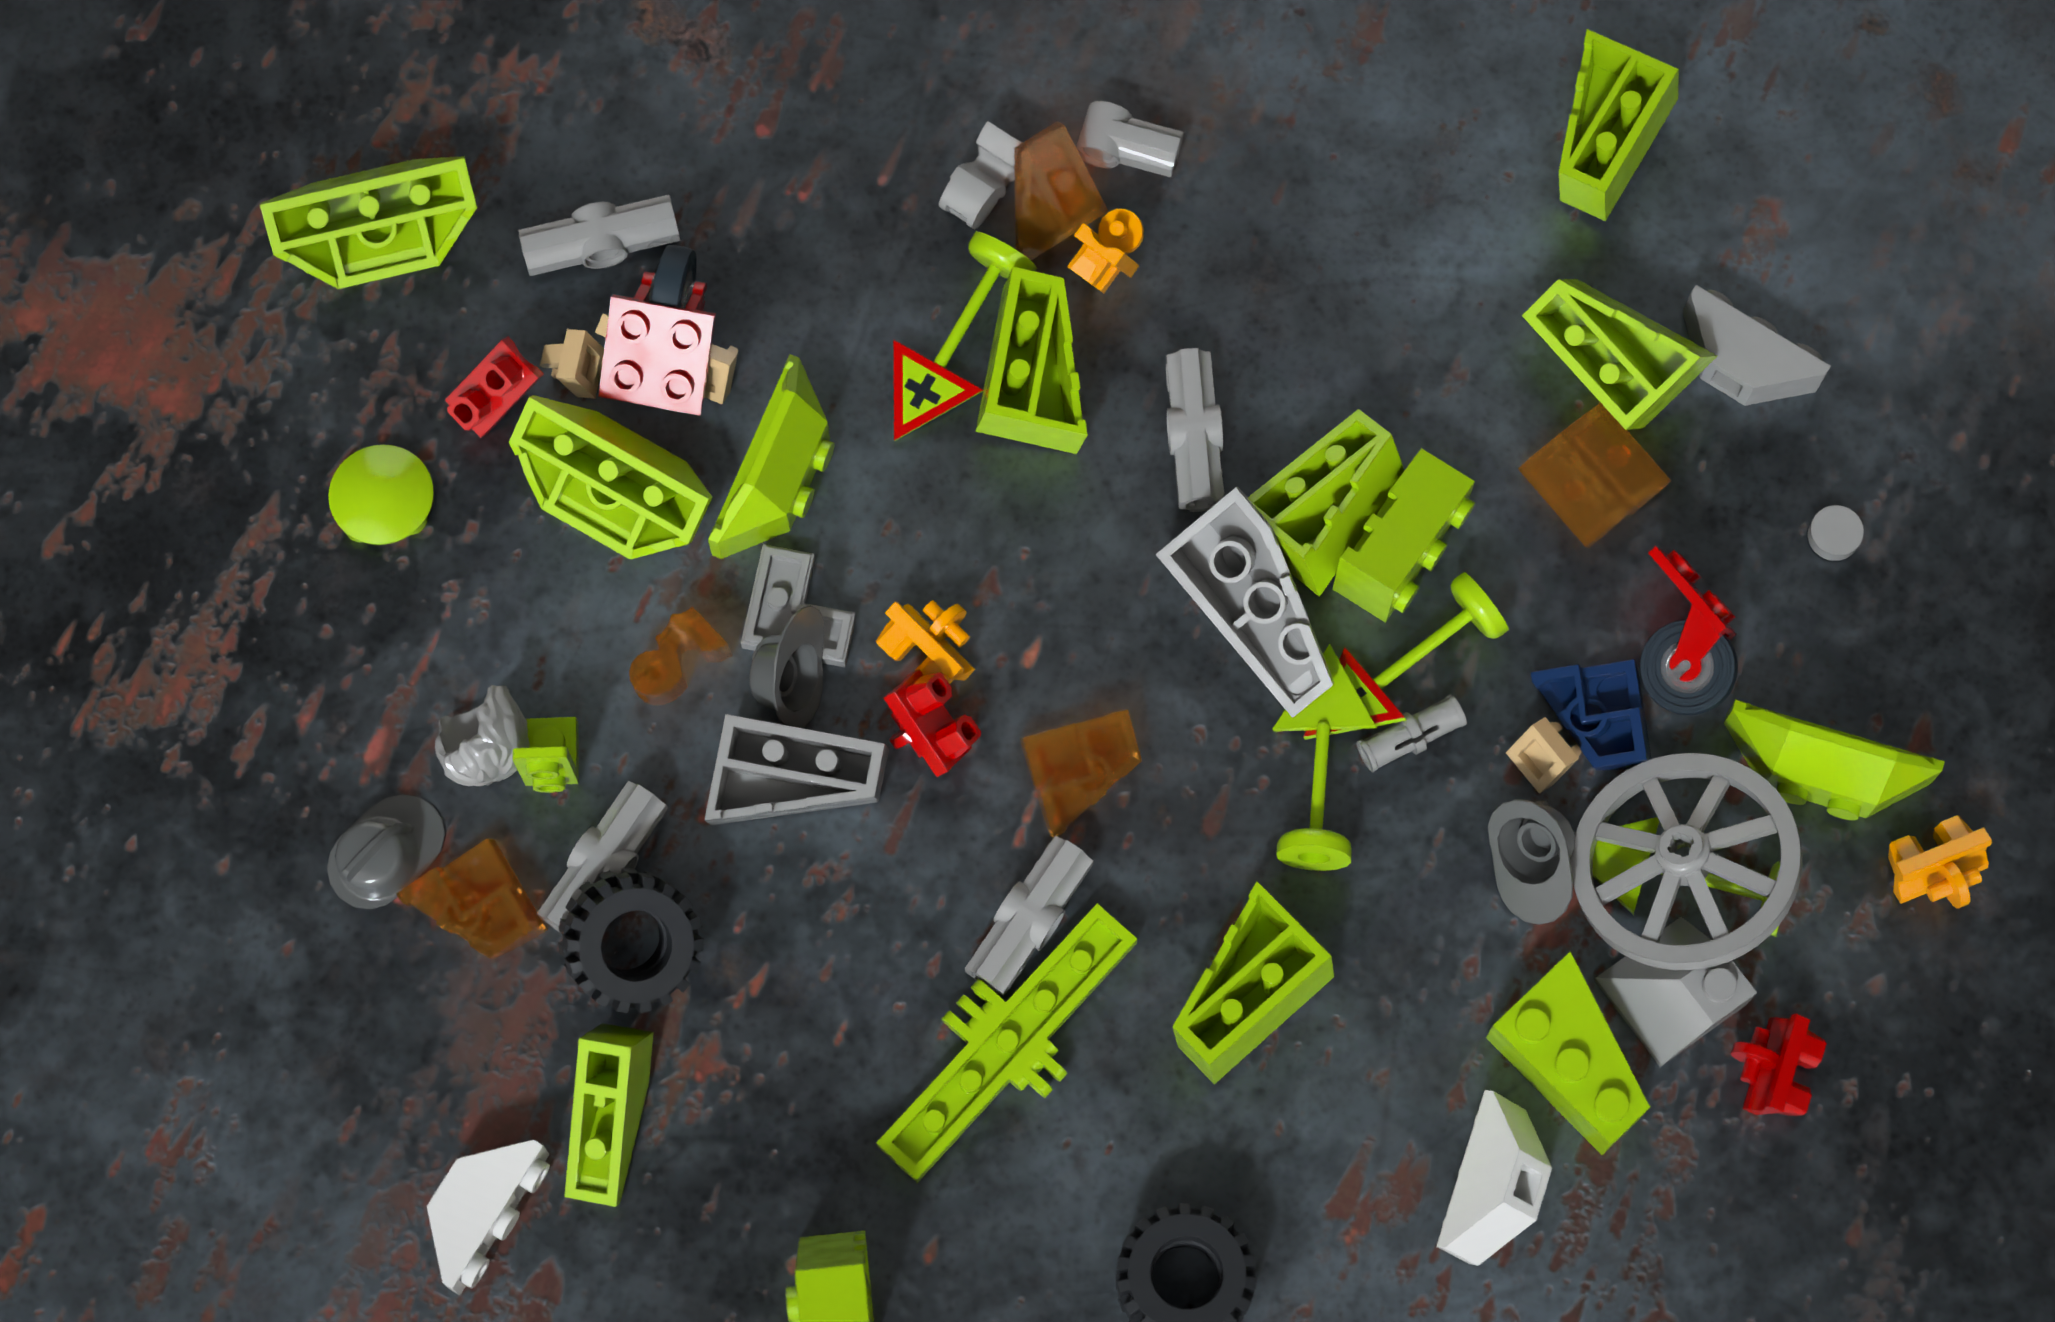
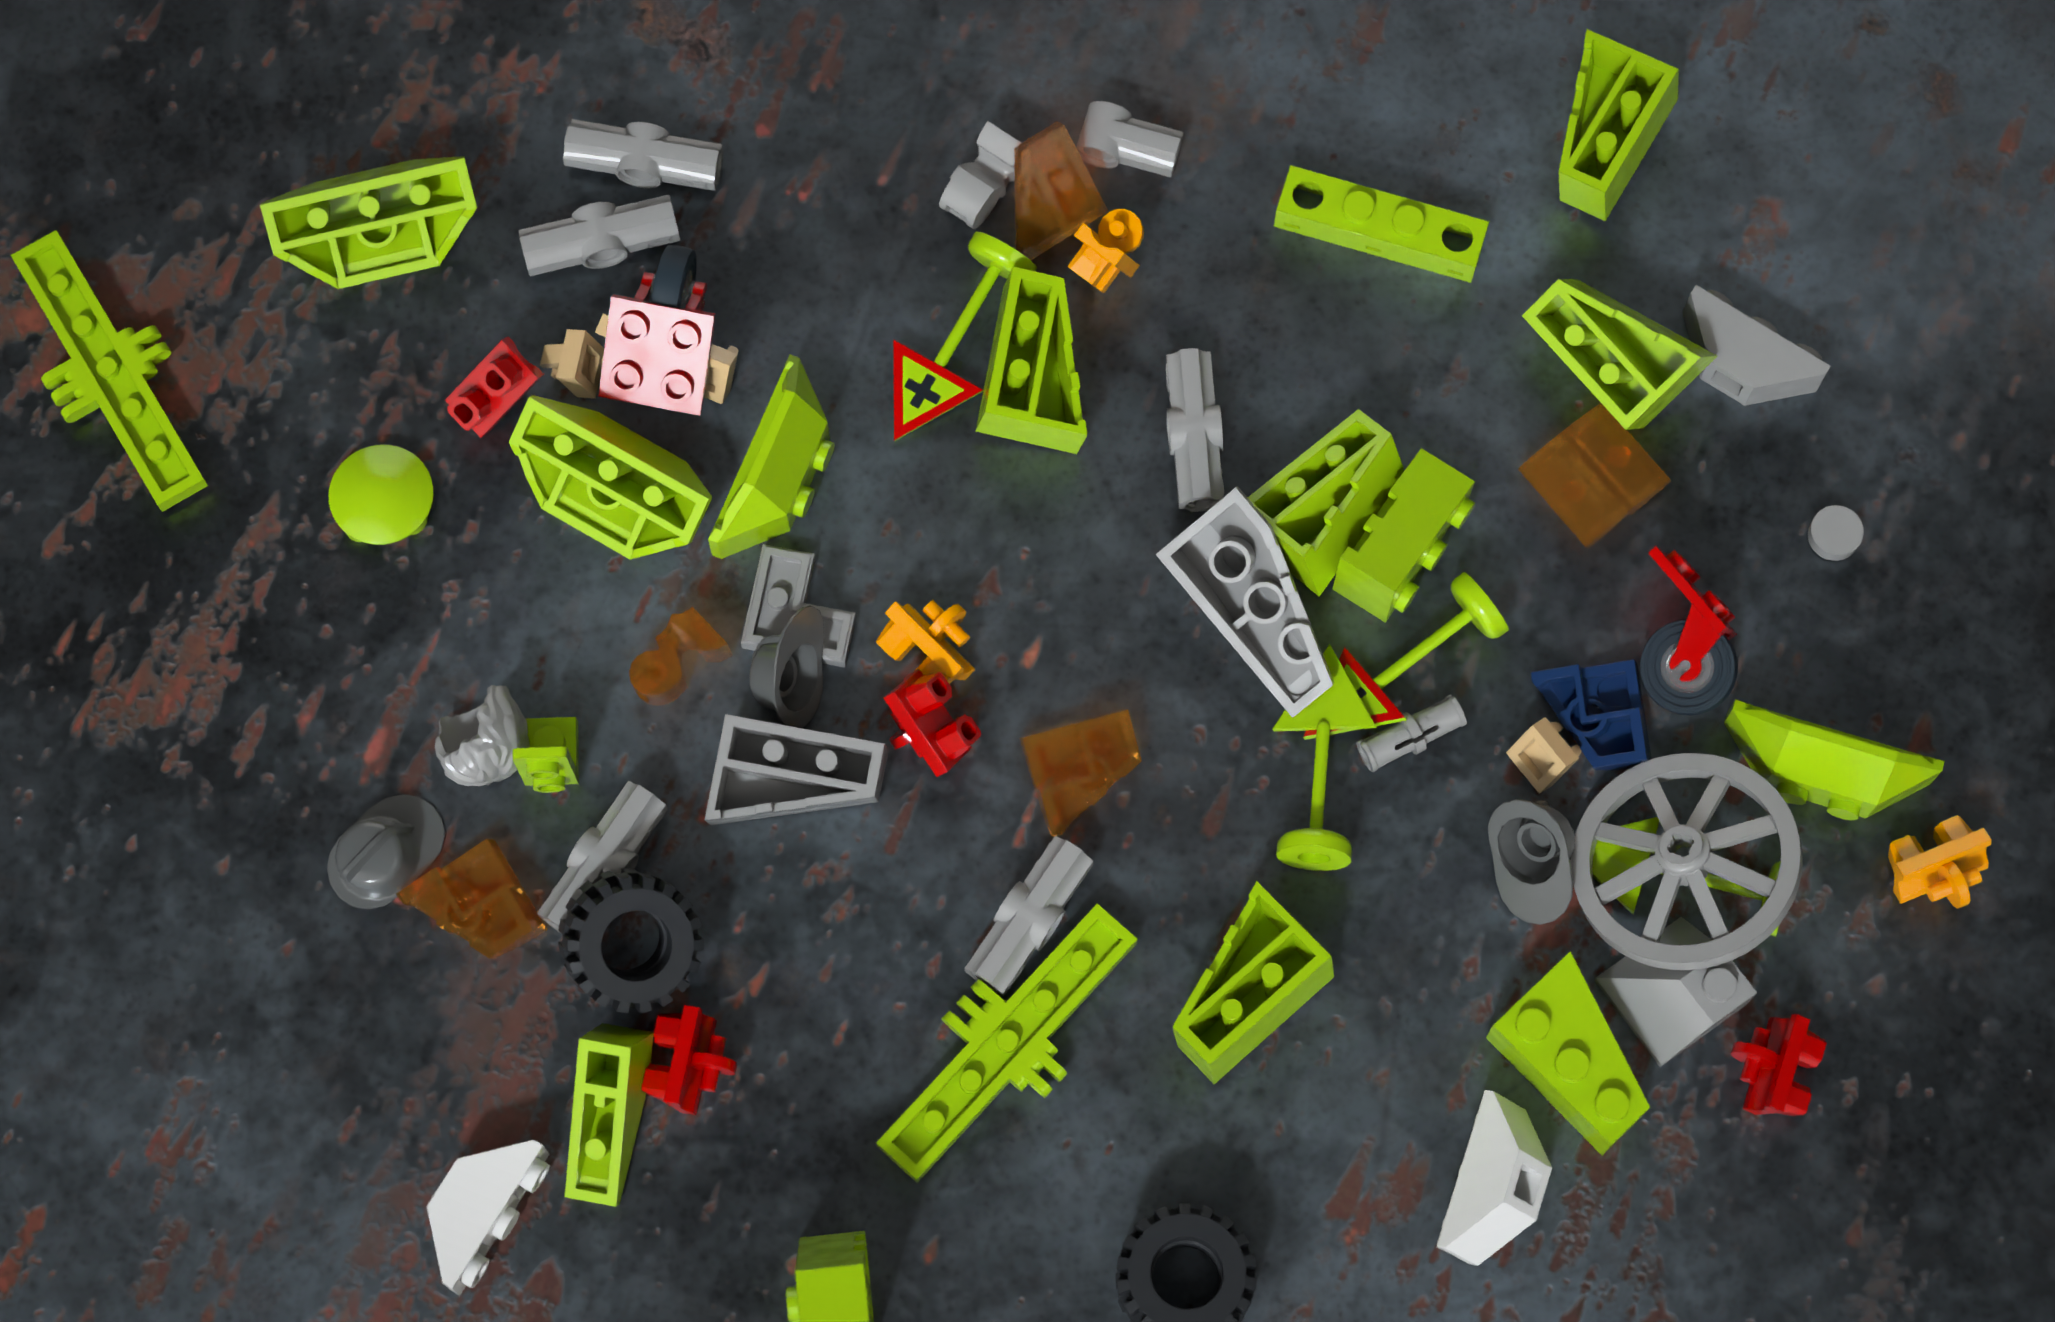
(108, 371): none -> lime hinge
(643, 154): none -> light grey piece
(694, 1063): none -> red hips
(1380, 224): none -> lime piece

